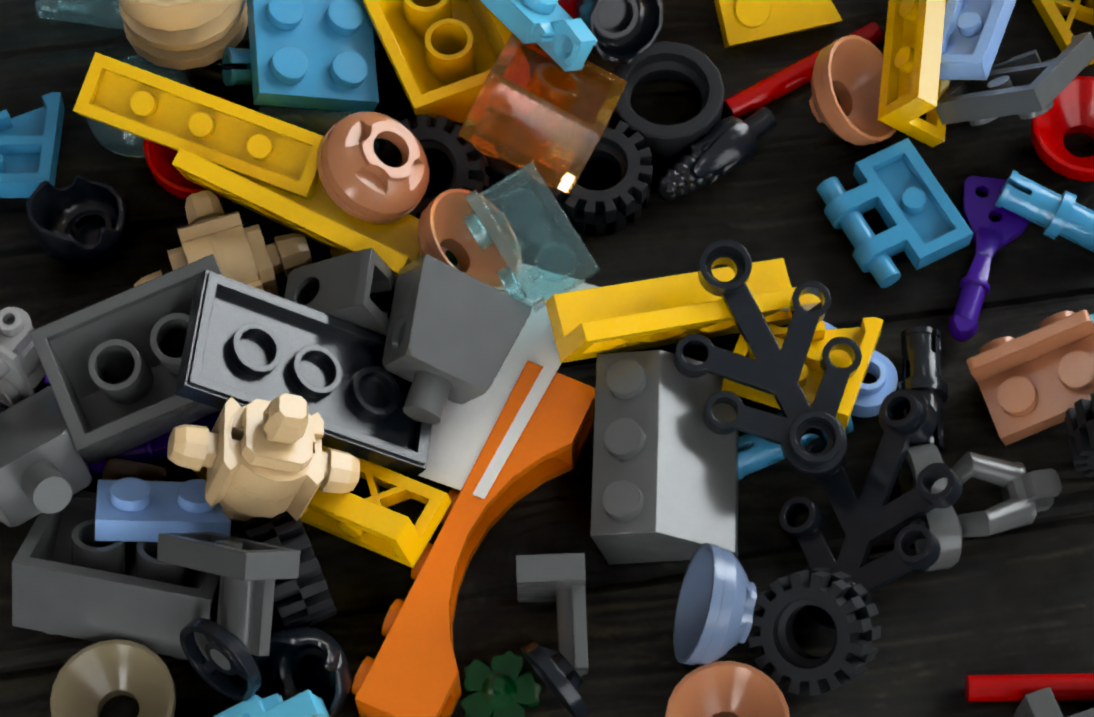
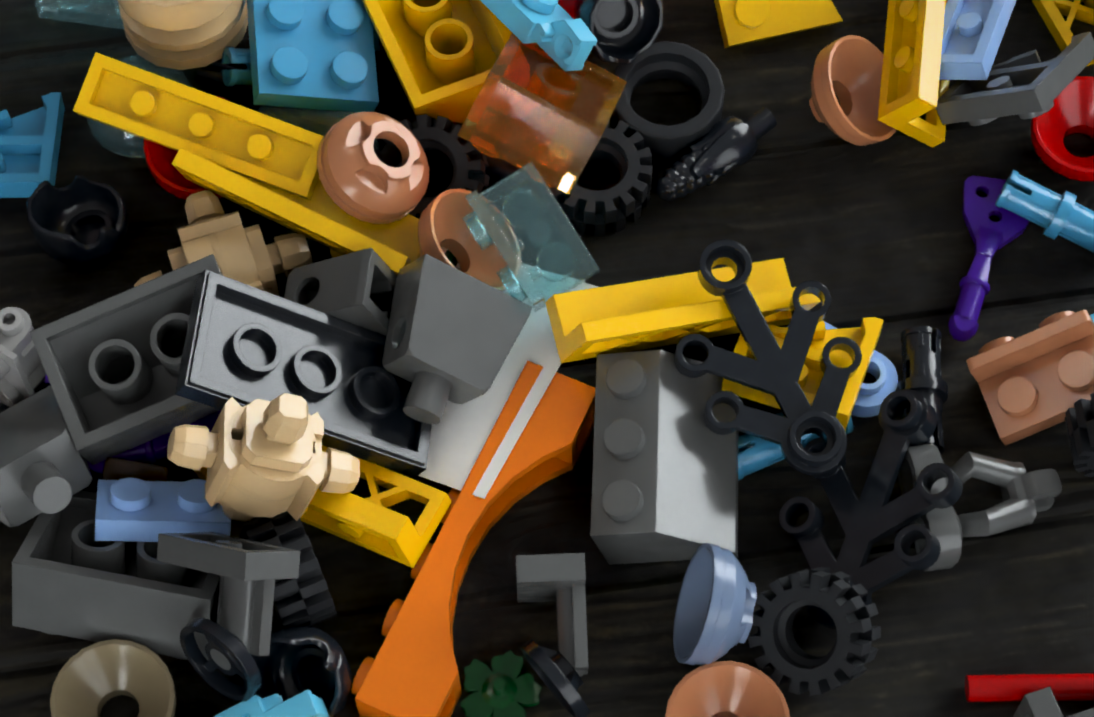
(786, 79): red bar -> none
(909, 202): dark azure plate -> none

